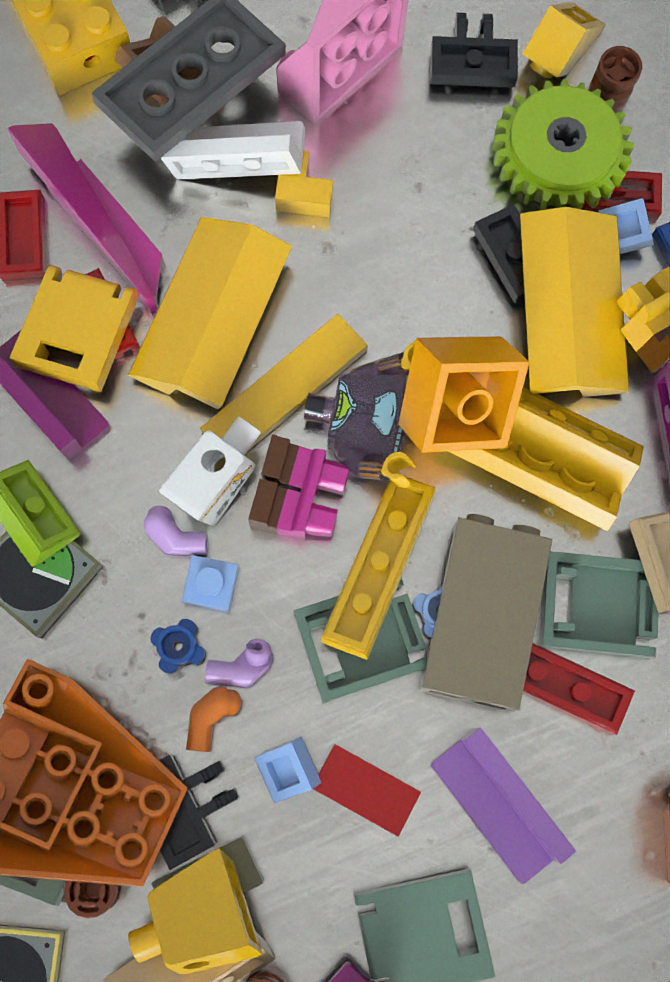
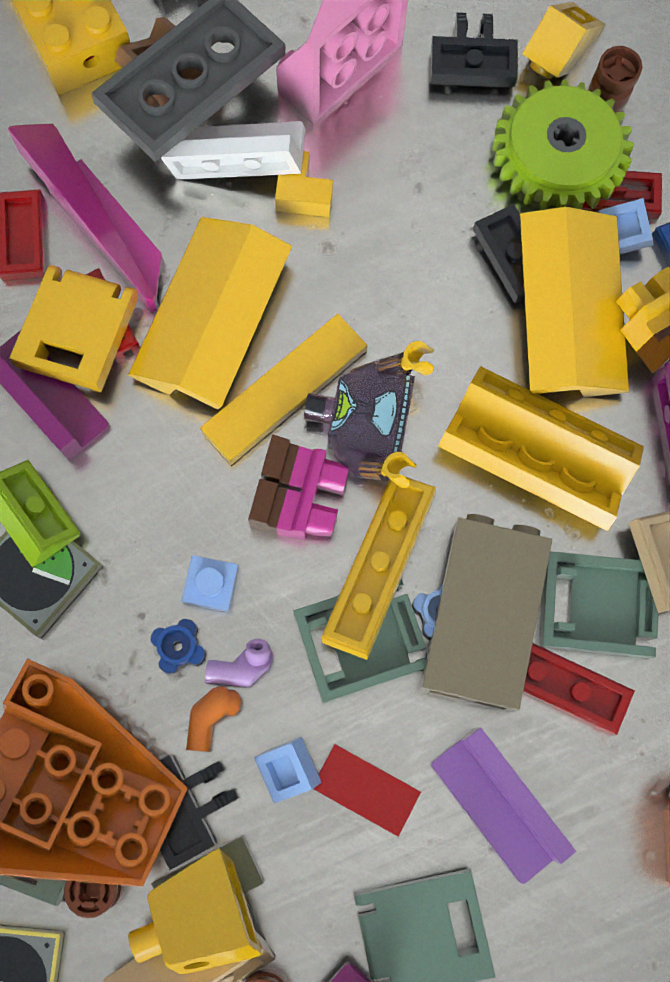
(169, 537): lavender arm -> none
(198, 486): white torso -> none
(462, 393): light orange brick -> none

